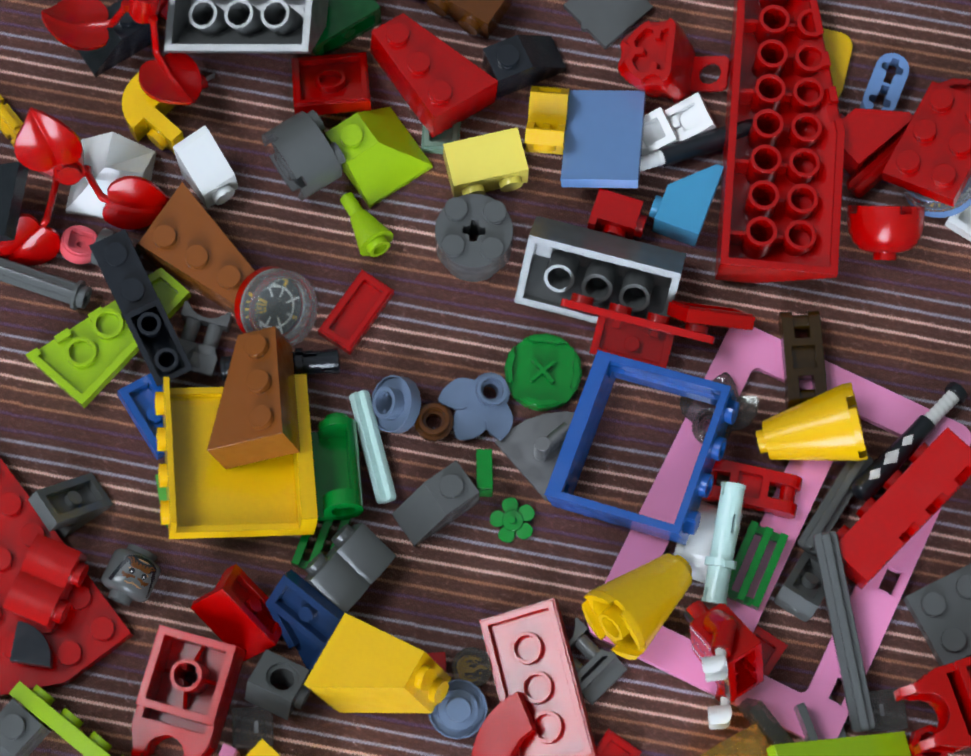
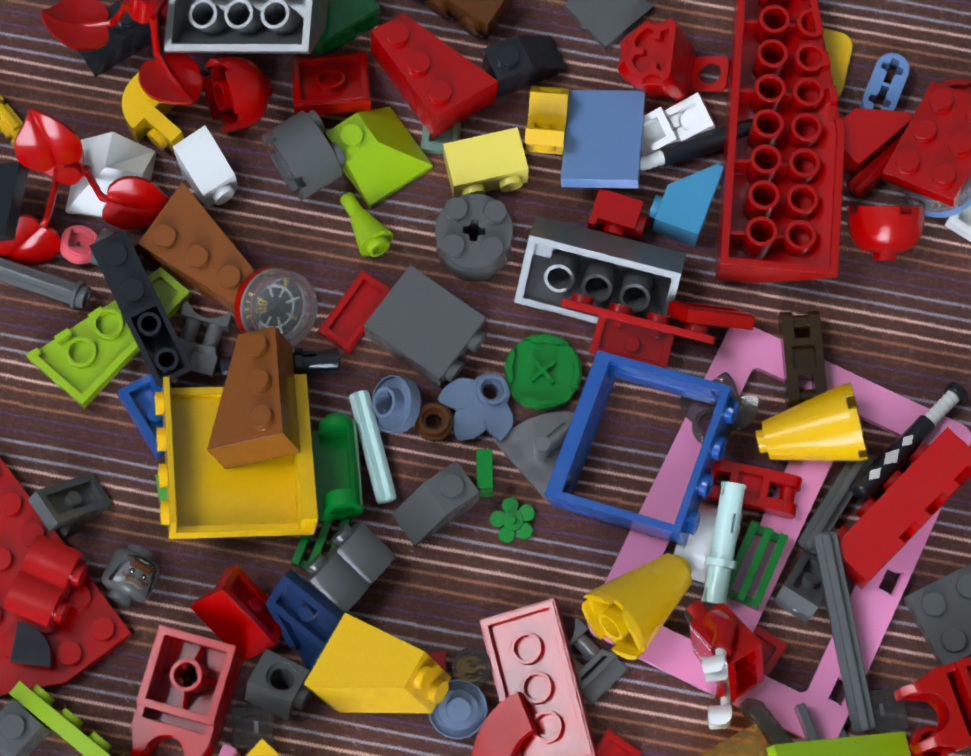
(236, 92): none -> red cylinder
(426, 327): none -> dark grey brick

